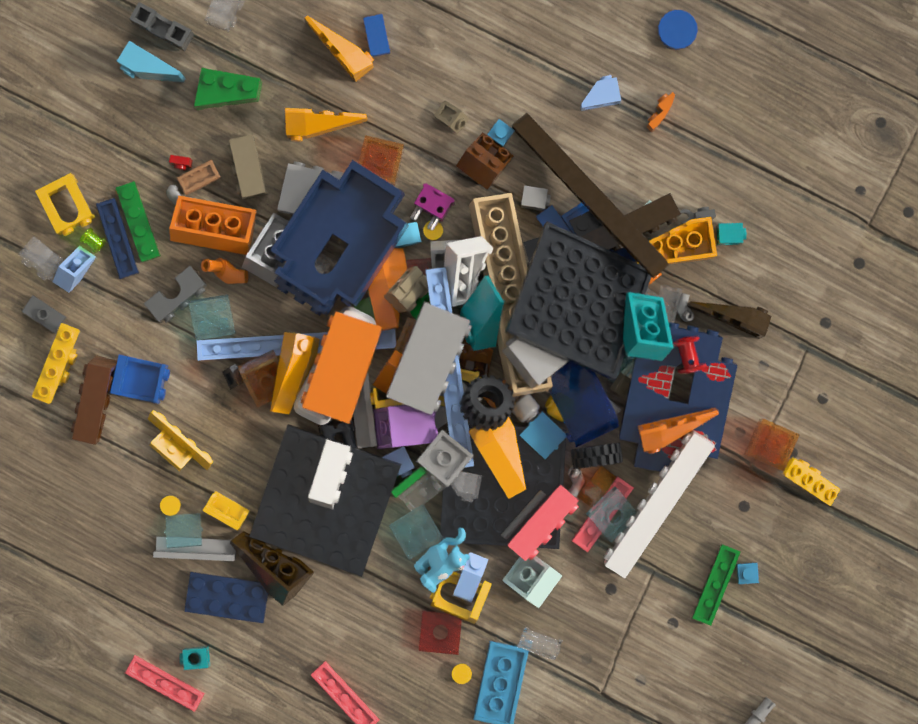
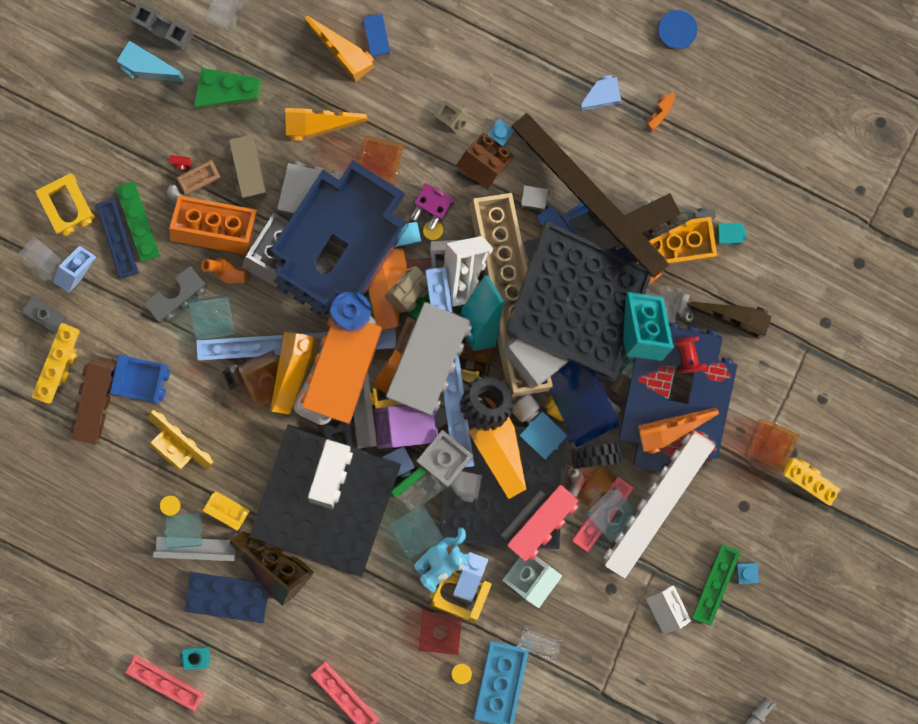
(92, 240): clear neon green bush -> none
(350, 311): none -> blue tile
(668, 610): none -> white panel

